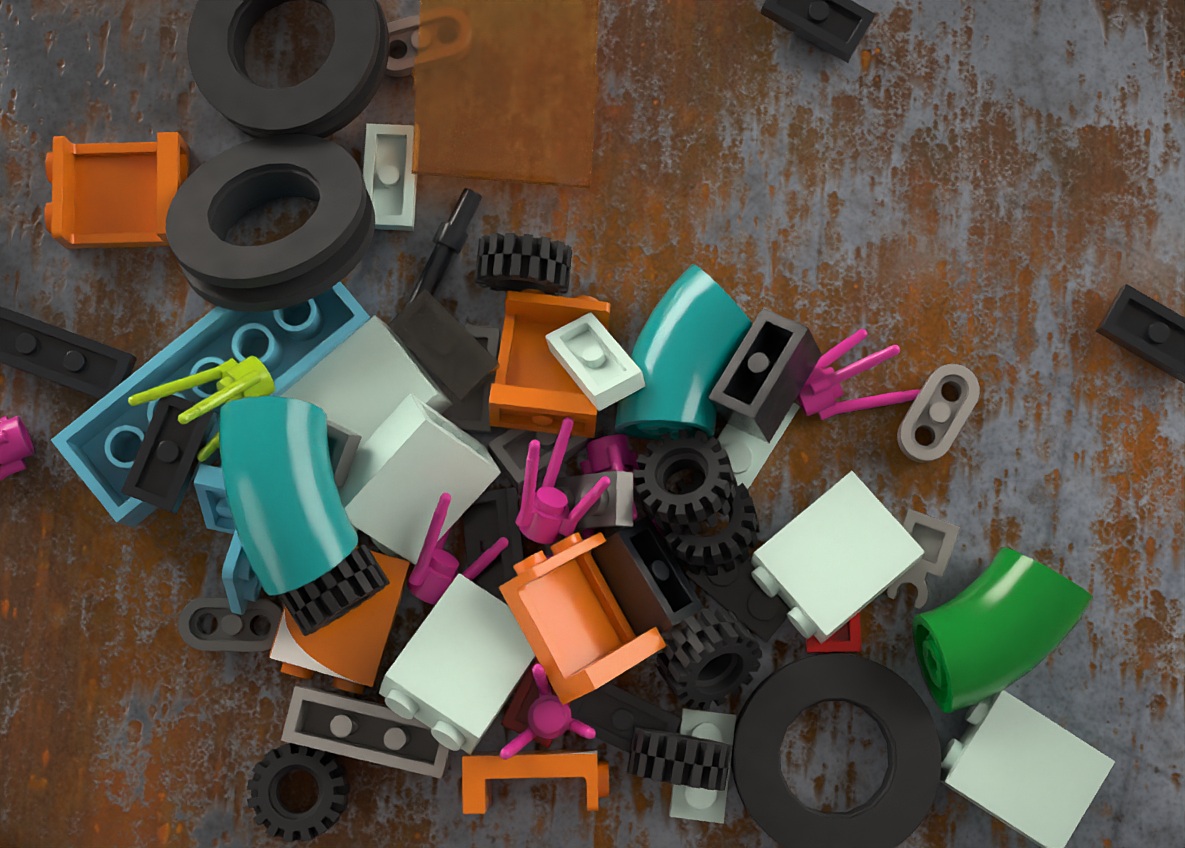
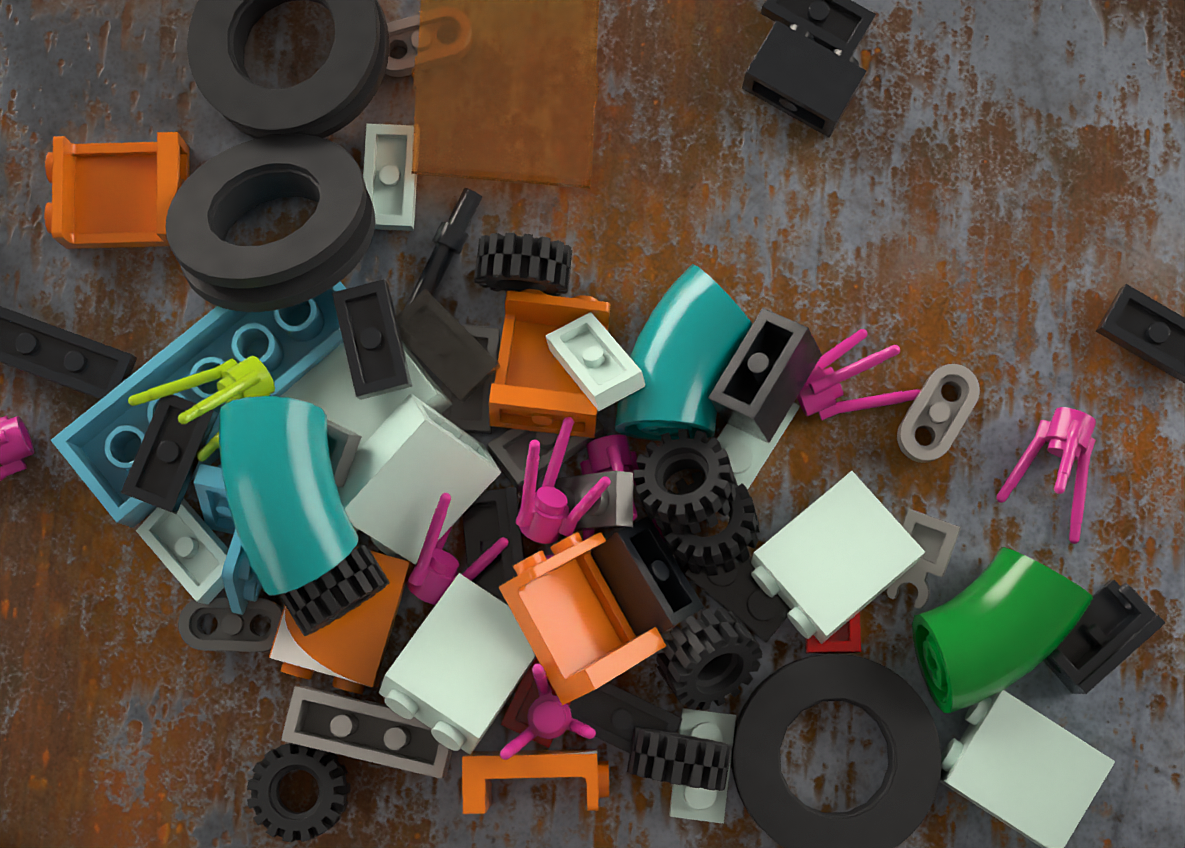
(187, 550): none -> light aqua plate
(372, 339): none -> black plate
(803, 77): none -> black brick
(1070, 439): none -> dark pink plant
(1103, 637): none -> black hinge

